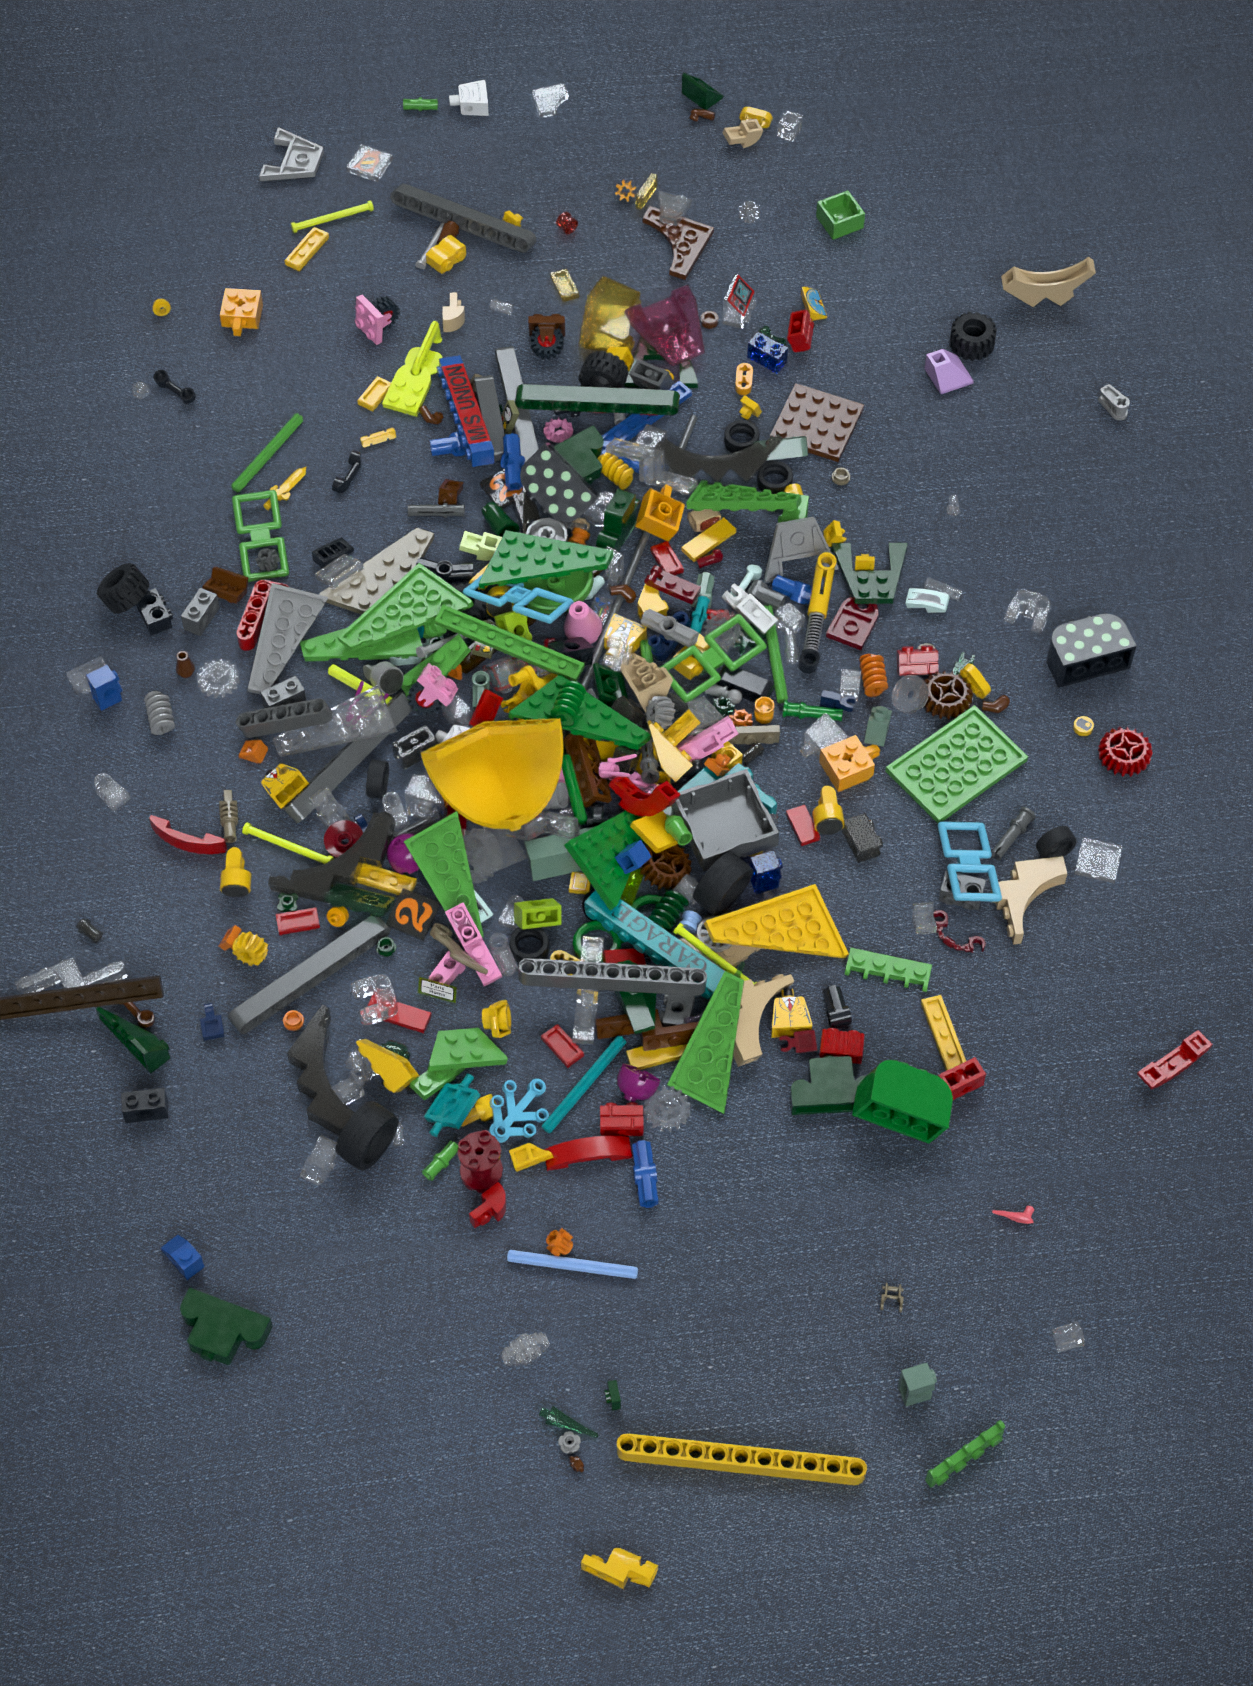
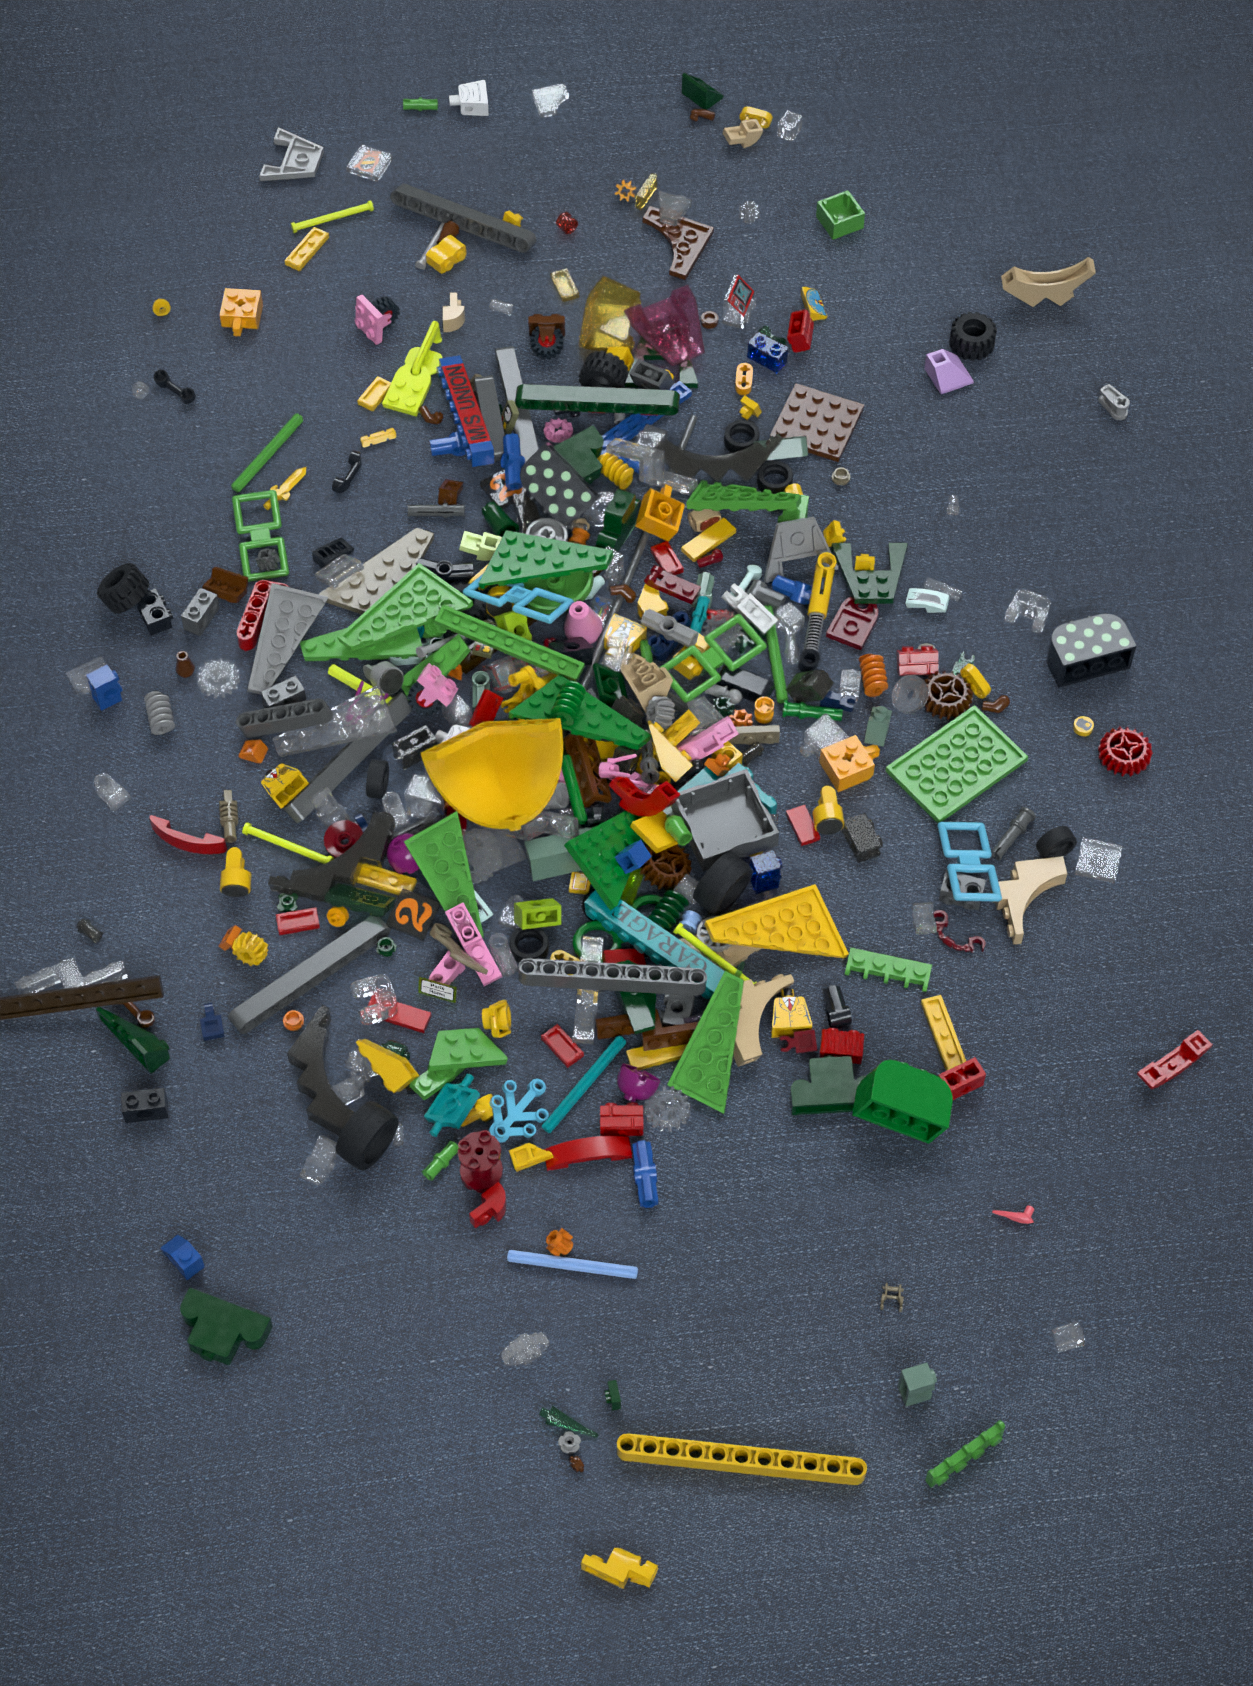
(809, 686): none -> clear smoke brick

